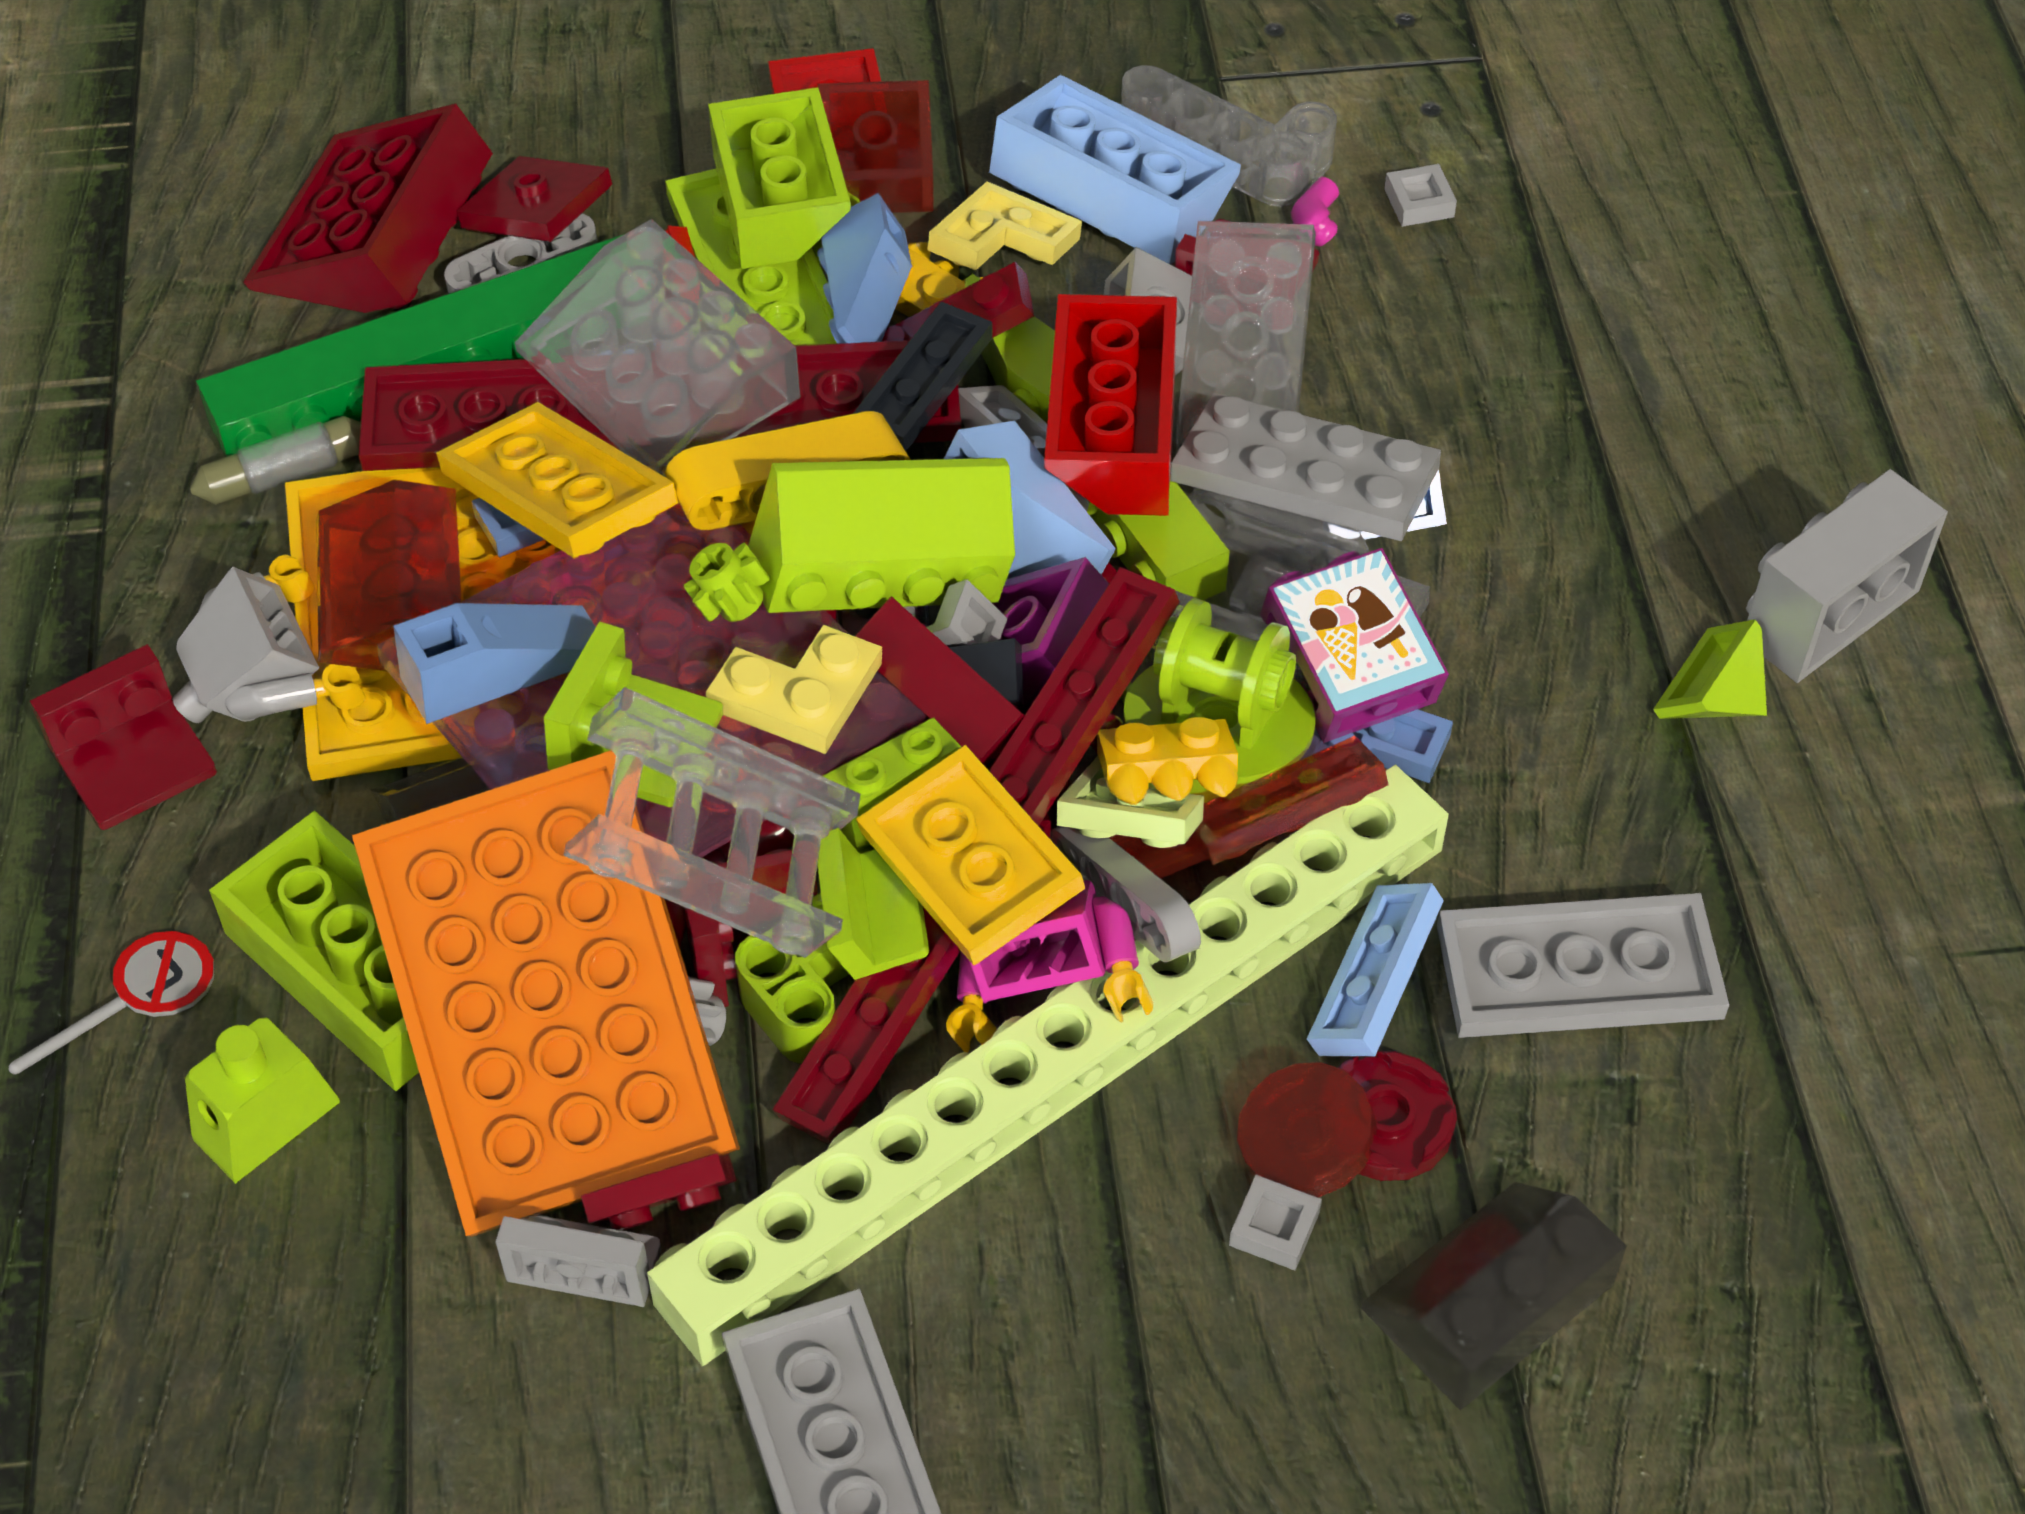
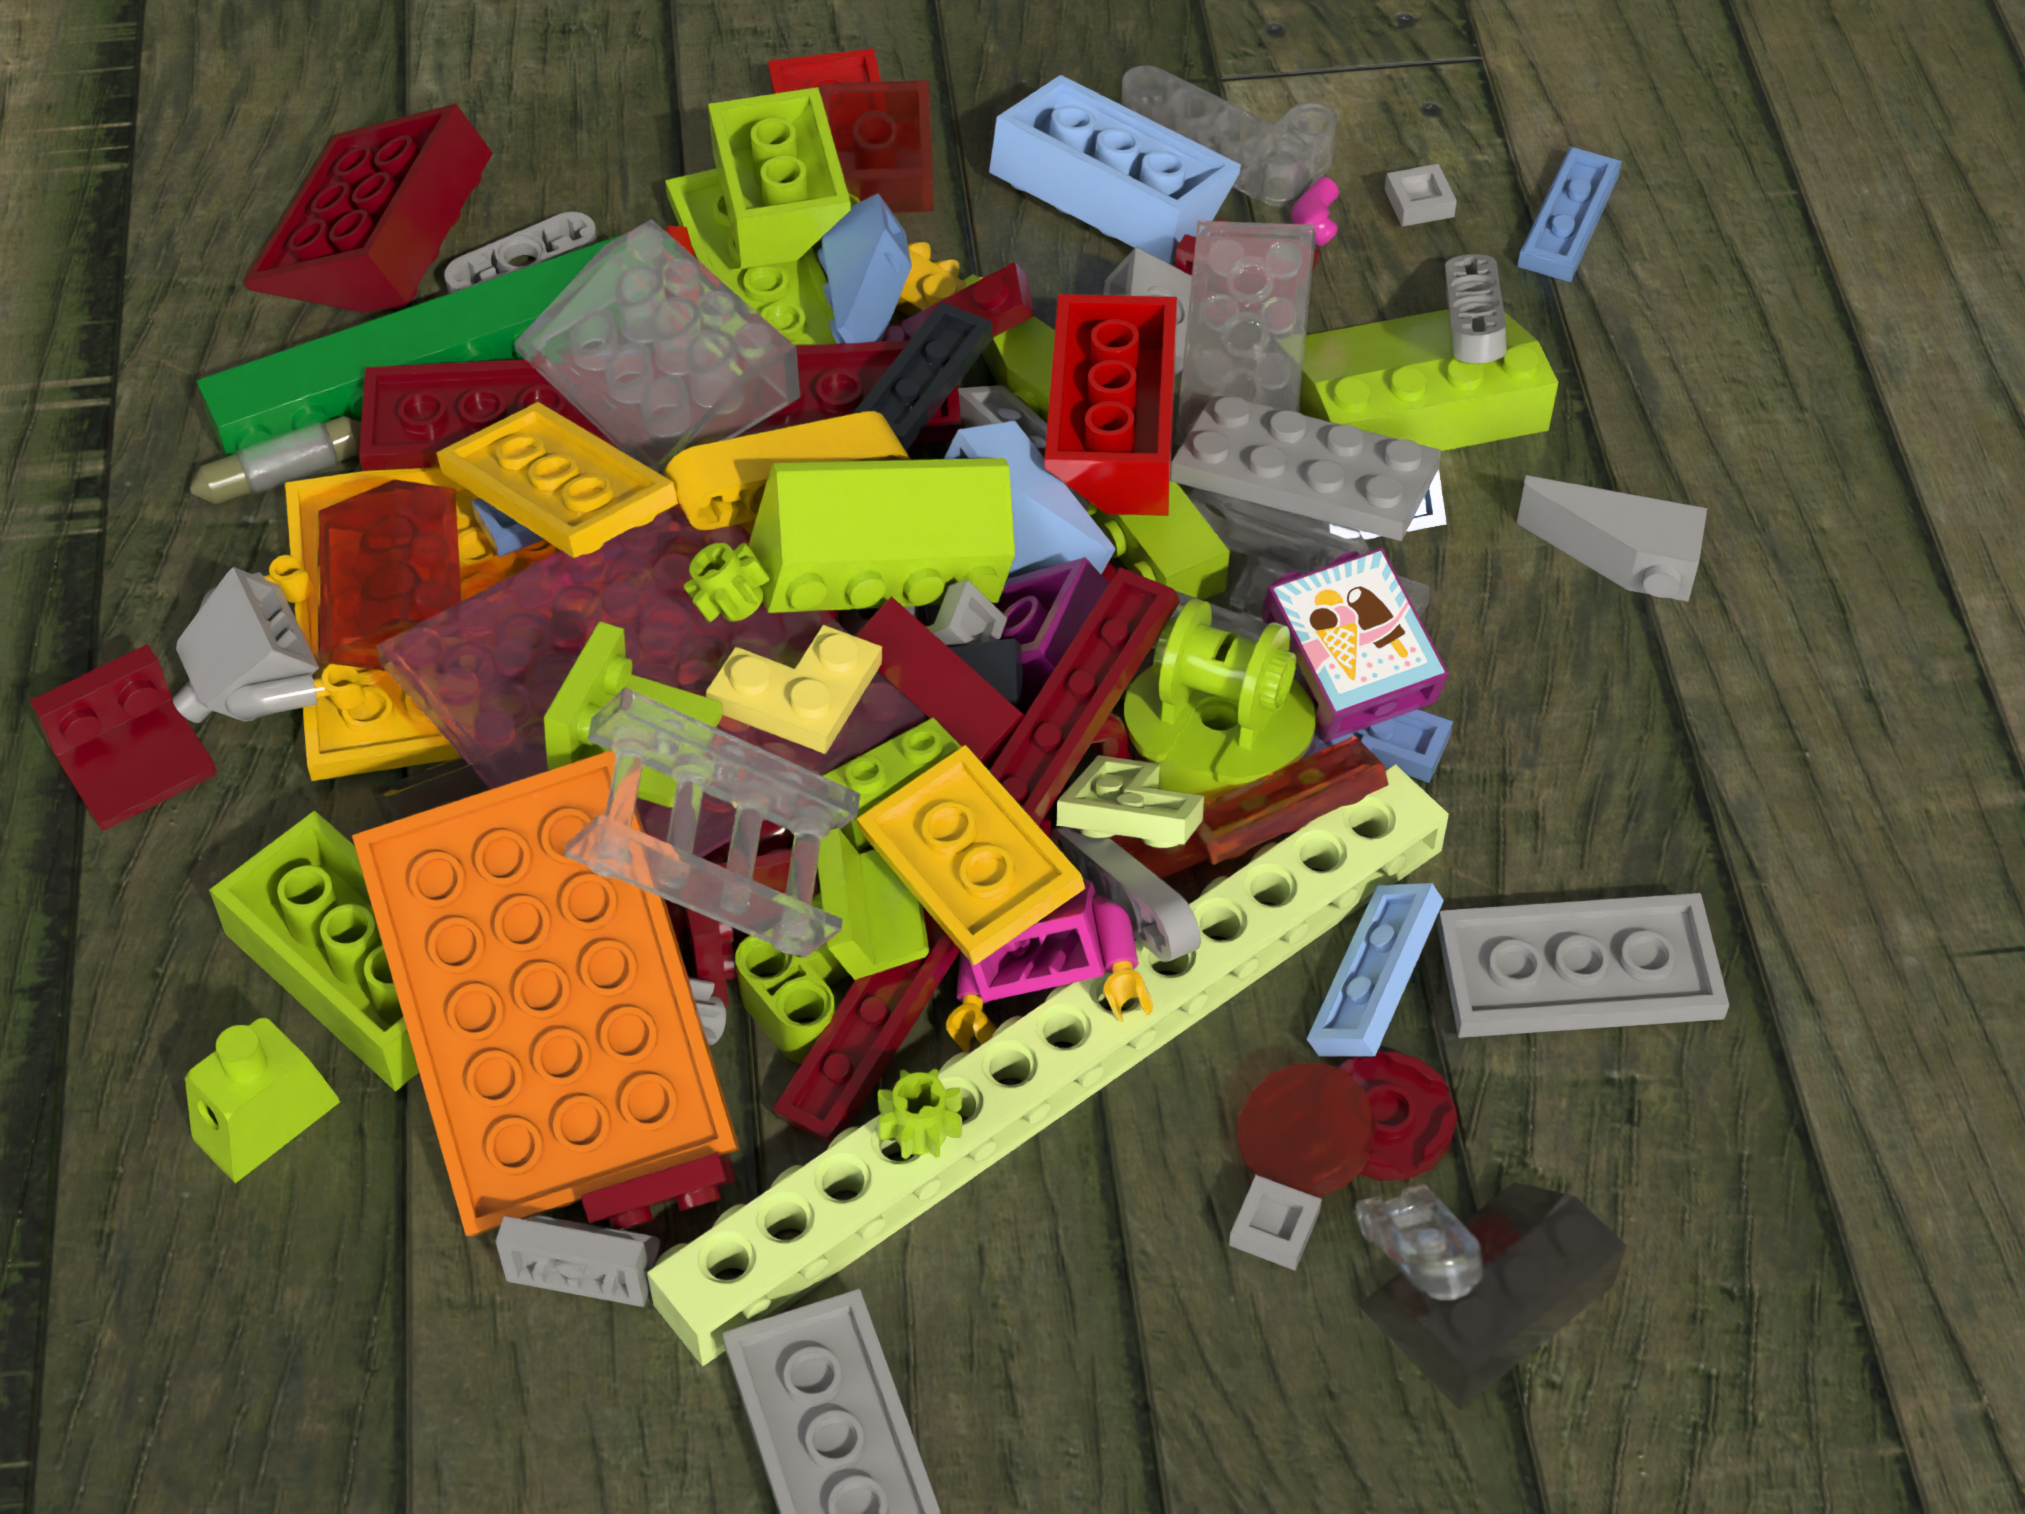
(151, 977): piece -> none
(485, 652): medium blue slope -> none
(534, 198): dark red plate -> none
(919, 1113): none -> lime gear
(1002, 218): light yellow plate -> none
(1168, 758): yellow plate -> none
(1409, 386): none -> lime slope
(1423, 1241): none -> clear plate
(1475, 308): none -> light grey beam
(1569, 214): none -> medium blue tile
(1623, 536): none -> light grey slope
(1720, 676): lime slope -> none
(1844, 573): light grey brick -> none

